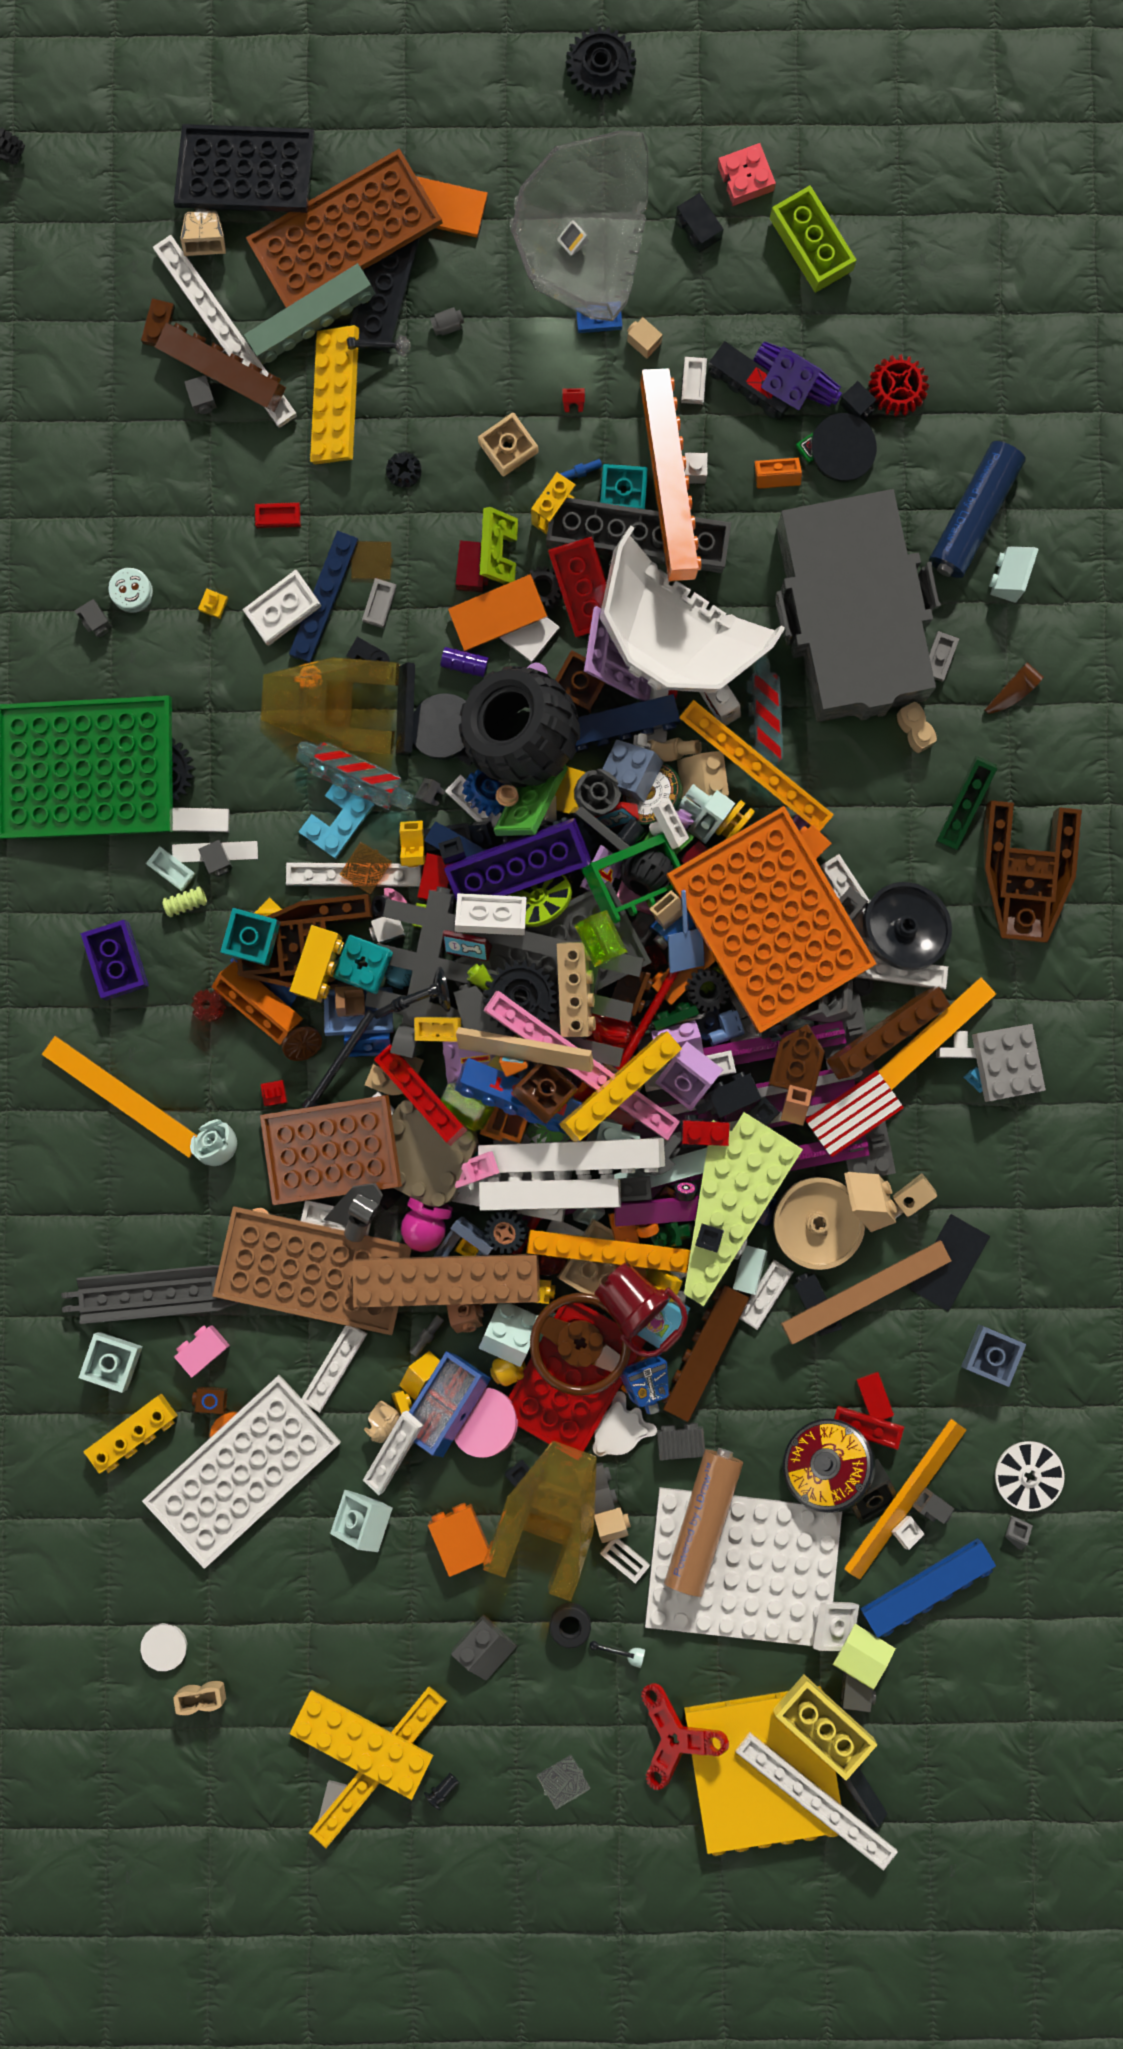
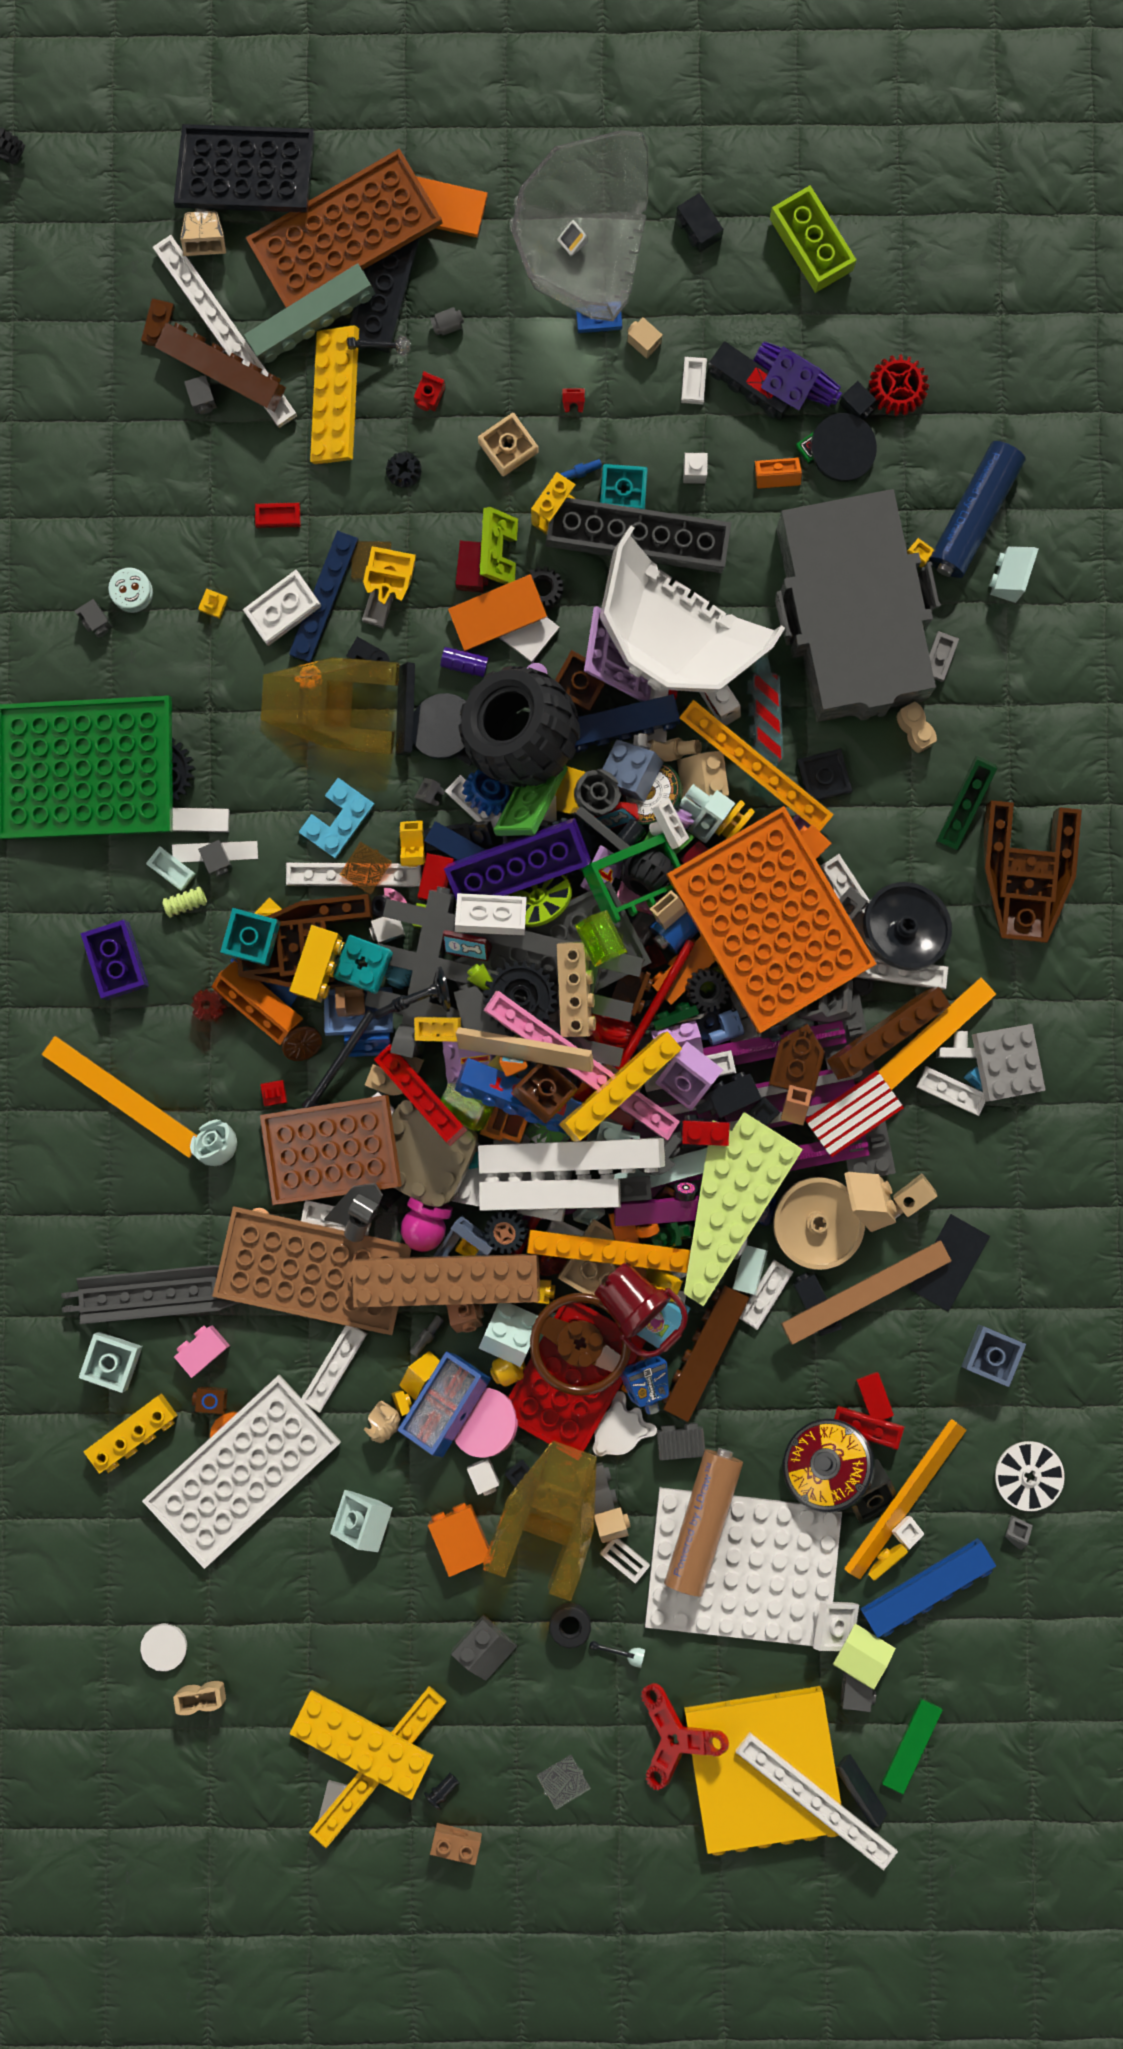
(354, 774): clear light blue hinge -> none
(389, 573): none -> yellow plate
(392, 1452): white tile -> none
(434, 384): none -> red brick
(452, 850): black plate -> none
(456, 1844): none -> medium nougat brick
(478, 1169): bright pink slope -> none
(483, 1476): none -> white brick
(507, 795): light nougat plate -> none
(579, 581): red plate -> none
(600, 47): black gear -> none
(669, 475): brick -> none
(686, 947): medium blue piece -> none
(709, 1237): black plate -> none
(746, 174): coral piece -> none
(824, 775): none -> black tile
(825, 1727): light yellow brick -> none
(886, 1560): none -> yellow plate
(912, 1746): none -> green tile
(923, 549): none -> yellow tile
(933, 1506): dark grey brick -> none
(951, 1091): none -> white plate
(1016, 689): reddish brown piece -> none

